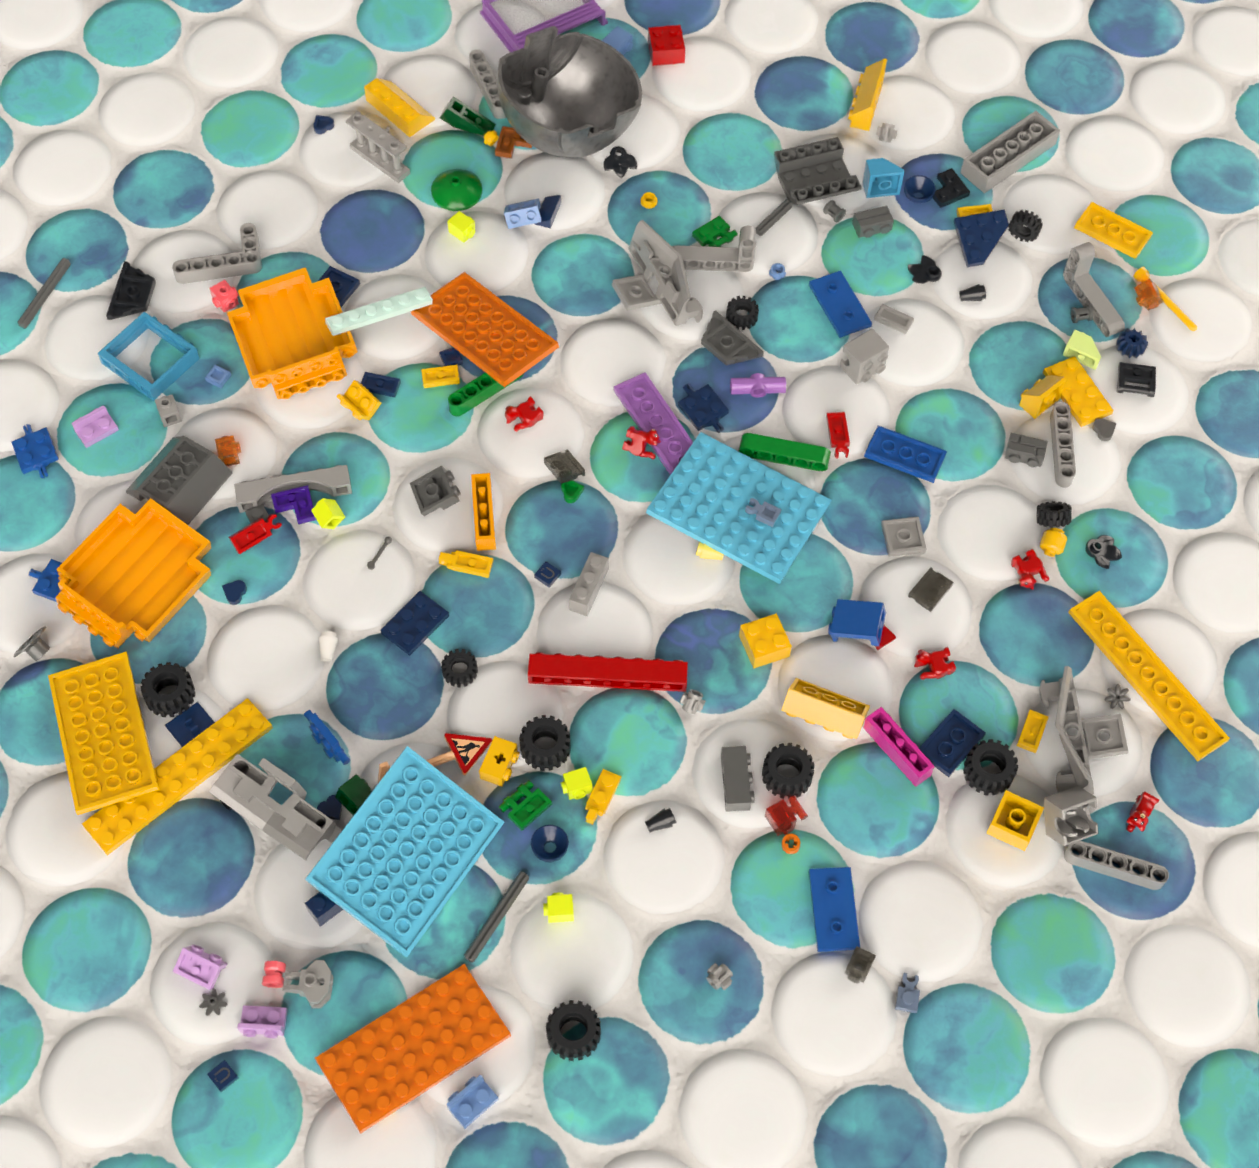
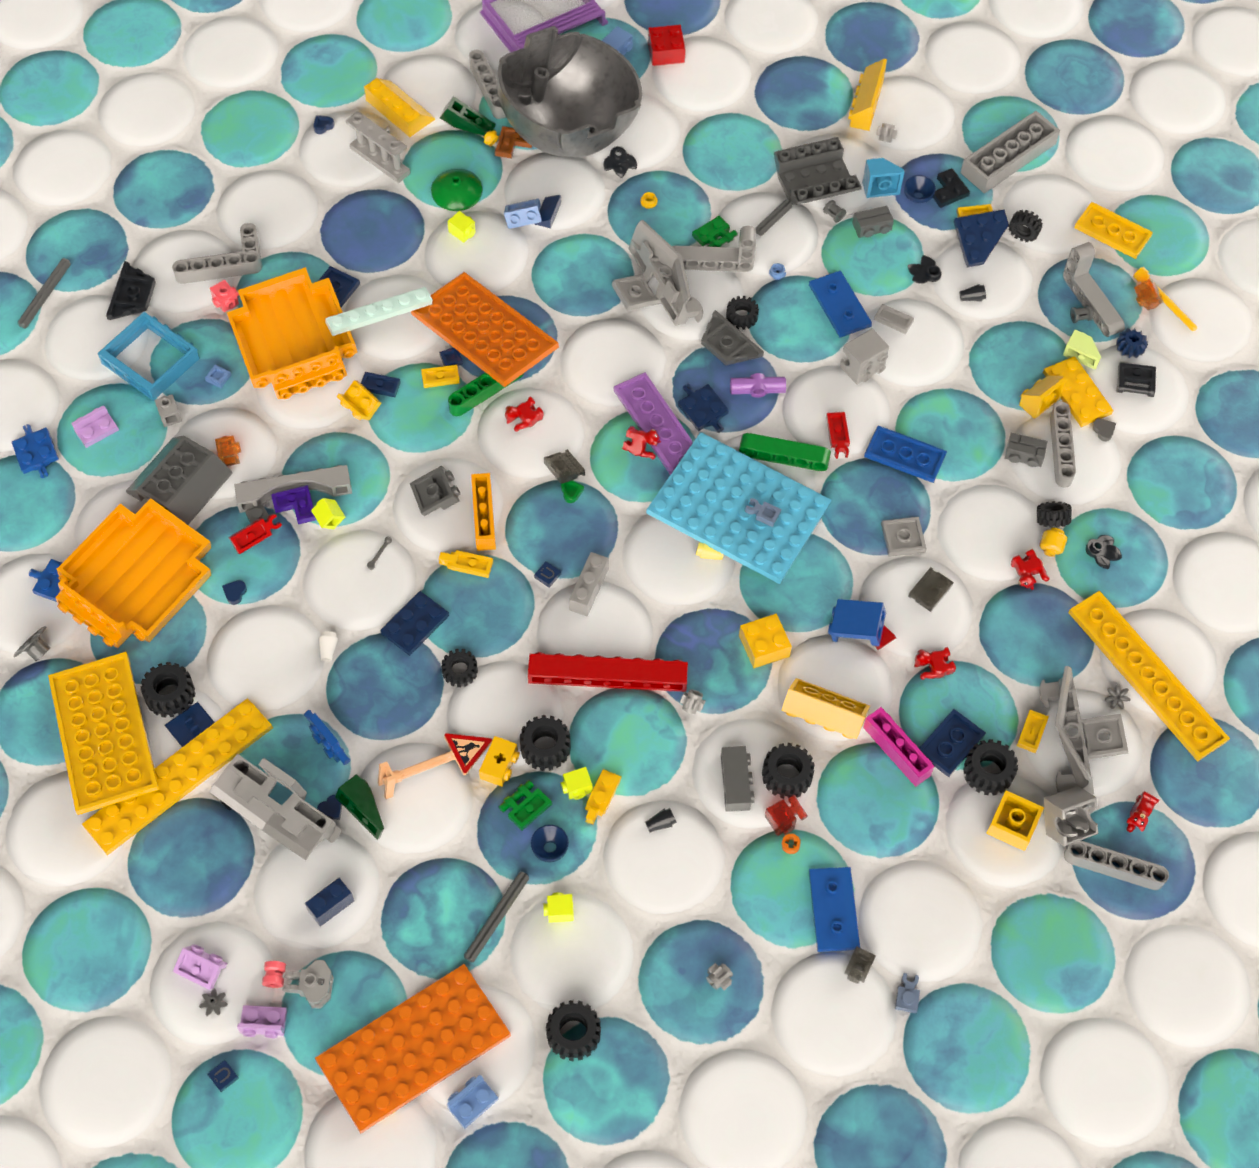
(405, 851): medium azure plate -> none

